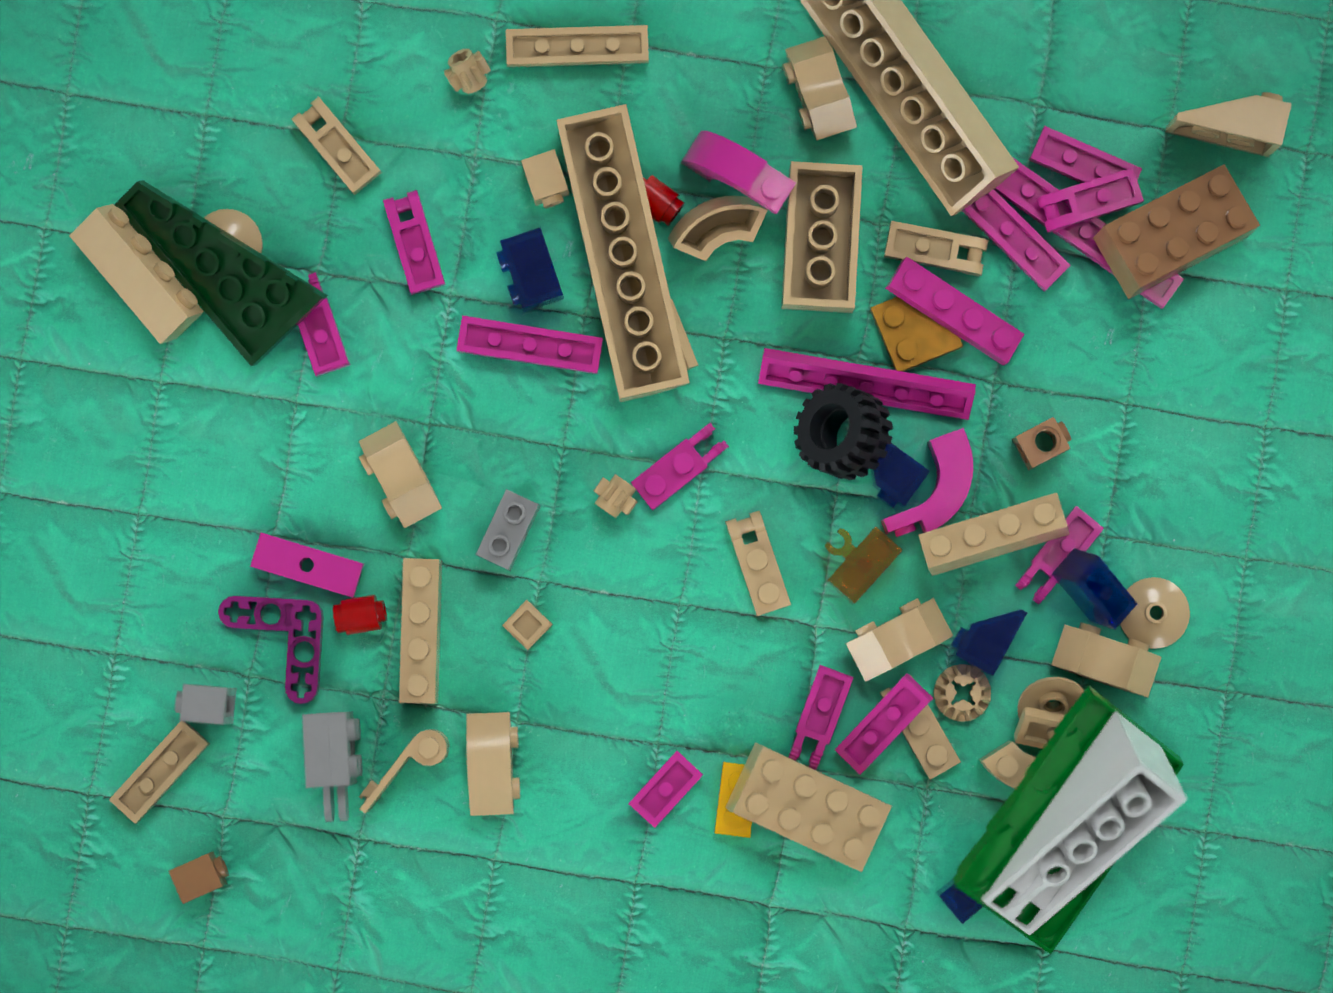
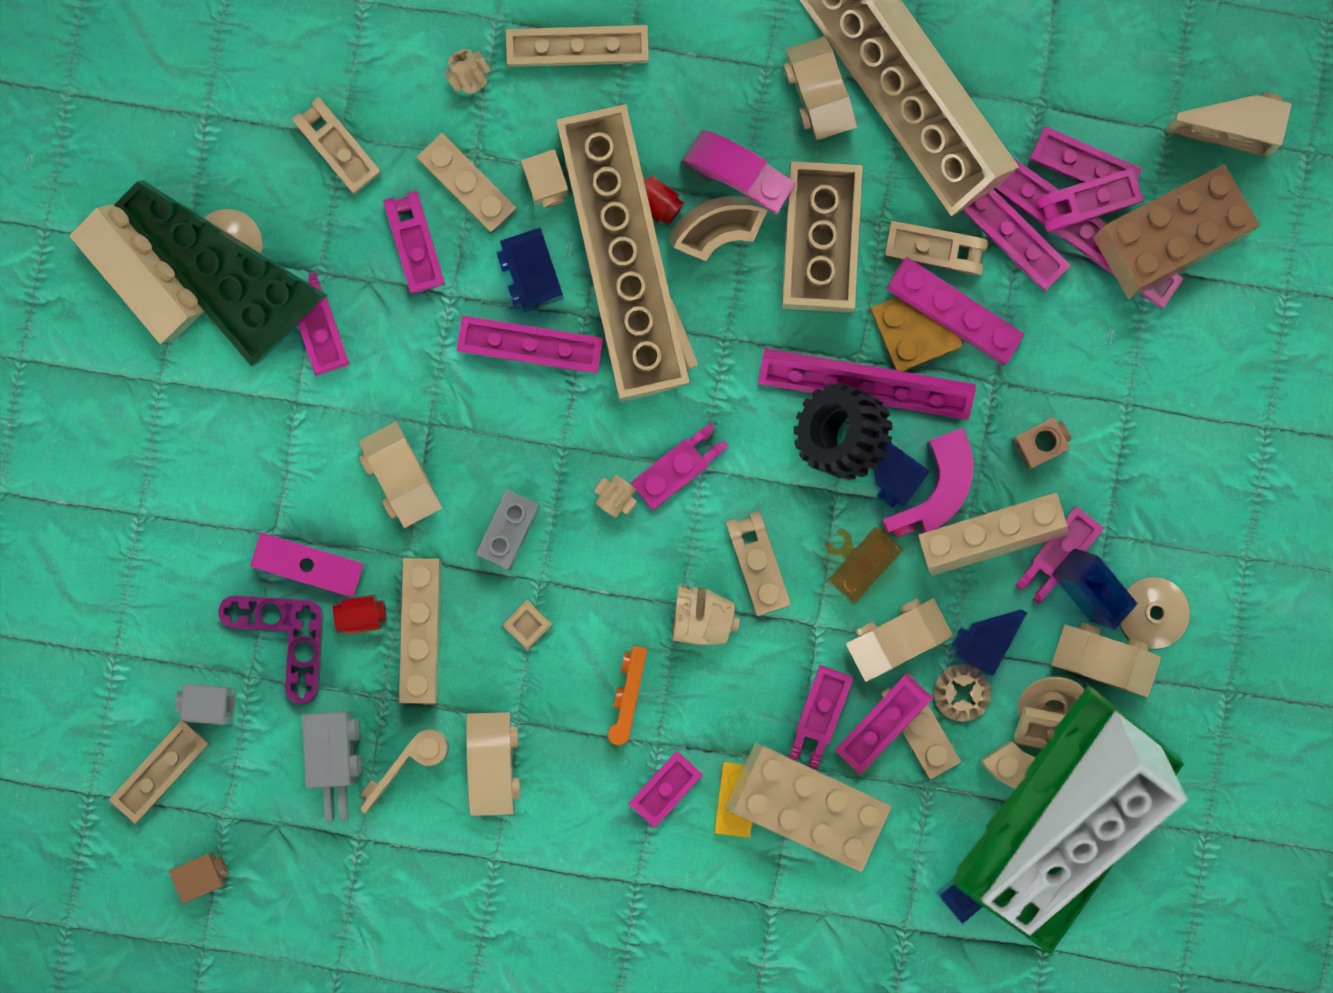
(466, 183): none -> tan plate
(627, 697): none -> orange plate
(703, 617): none -> tan helmet

